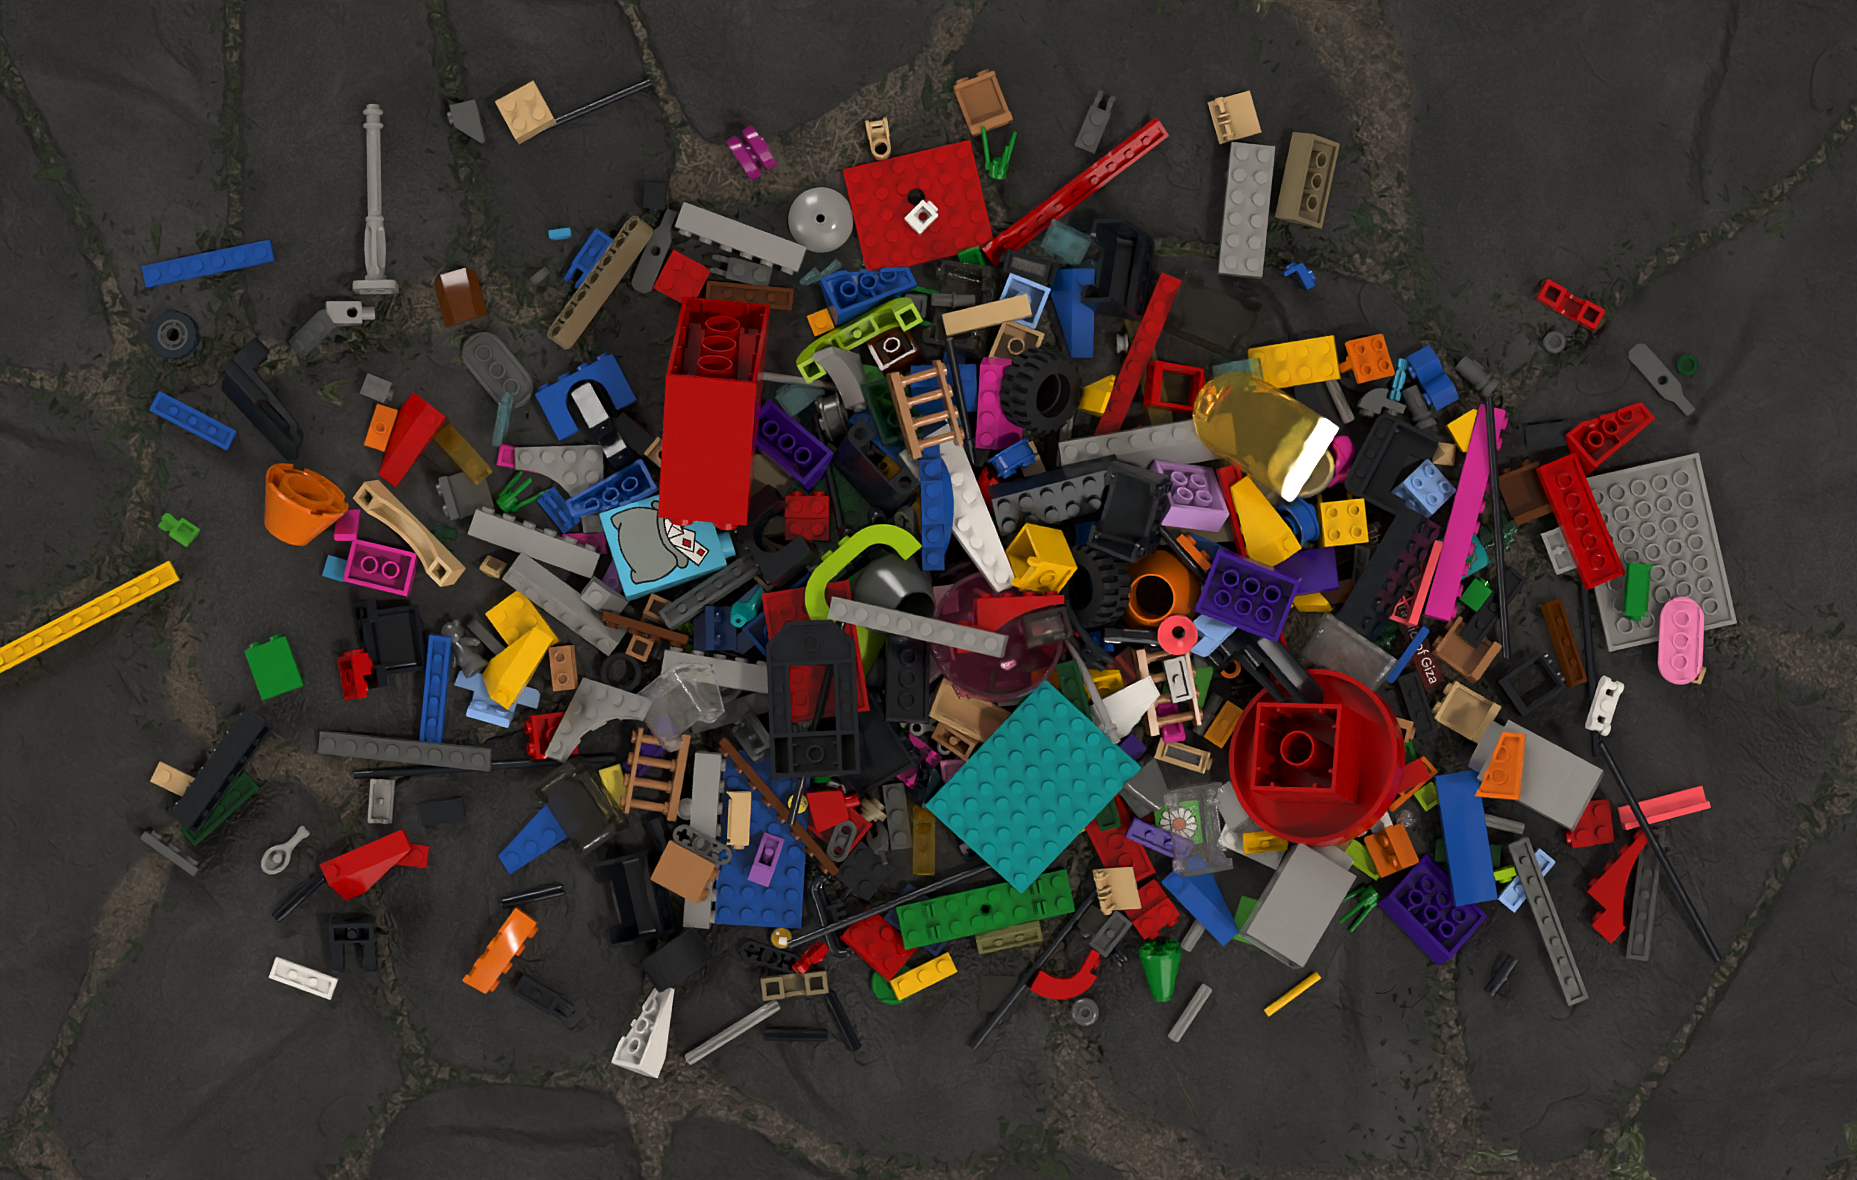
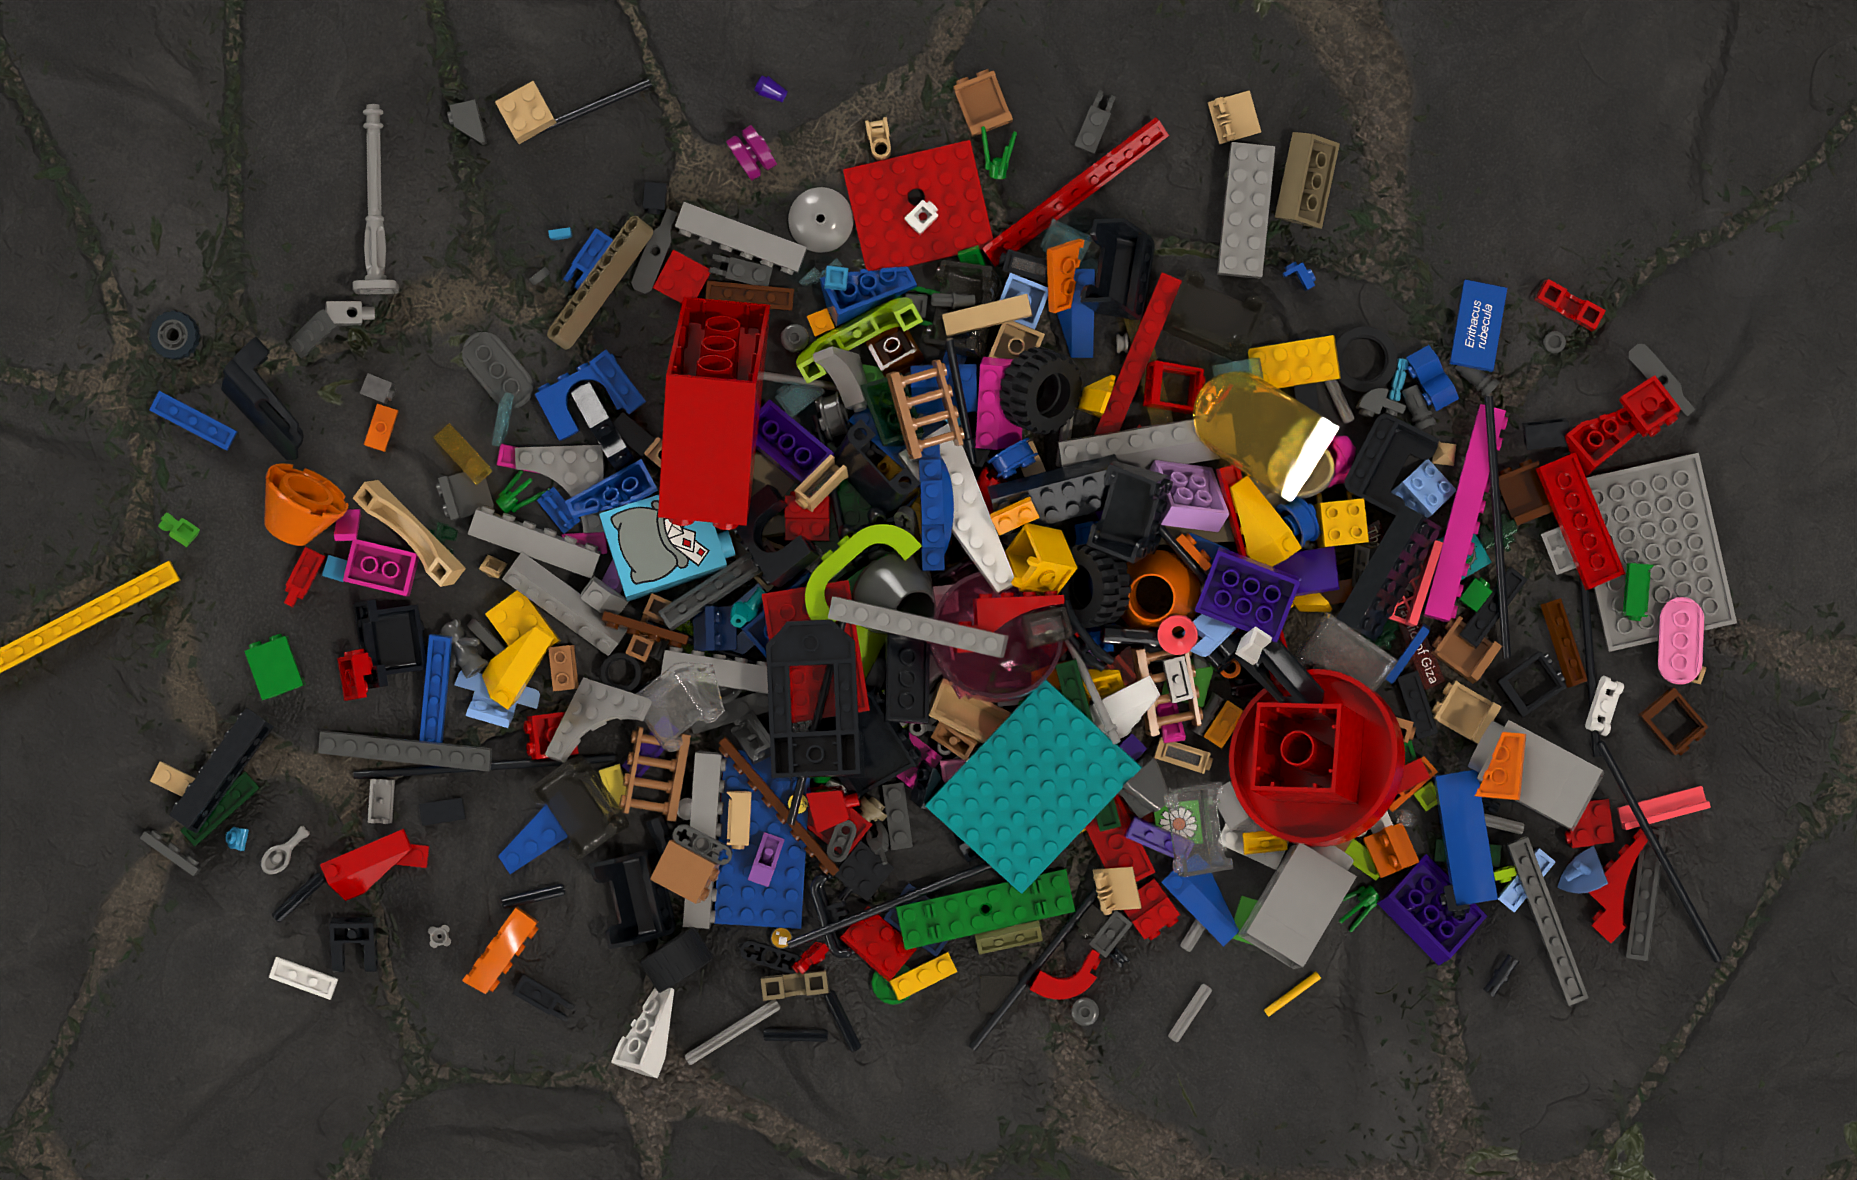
(208, 263): blue plate -> none
(237, 838): none -> dark azure plate
(303, 575): none -> red hinge
(411, 435): red wedge -> none
(444, 940): none -> light grey plate
(460, 297): reddish brown slope -> none
(617, 382): none -> blue tile
(770, 89): none -> dark purple cone
(795, 338): none -> dark grey head
(820, 484): none -> tan window
(836, 278): none -> dark azure tile
(923, 841): clear yellow slope -> none
(1014, 516): none -> light orange plate
(1061, 267): none -> orange wing
(1161, 967): green cone -> none
(1252, 645): none -> white panel
(1368, 359): orange bracket -> none
(1448, 900): none -> black bracket
(1461, 430): yellow slope -> none
(1478, 325): none -> blue tile
(1583, 873): none -> medium blue shield
(1650, 407): none -> red plate
(1661, 702): none -> reddish brown window
(1686, 364): dark green tile -> none

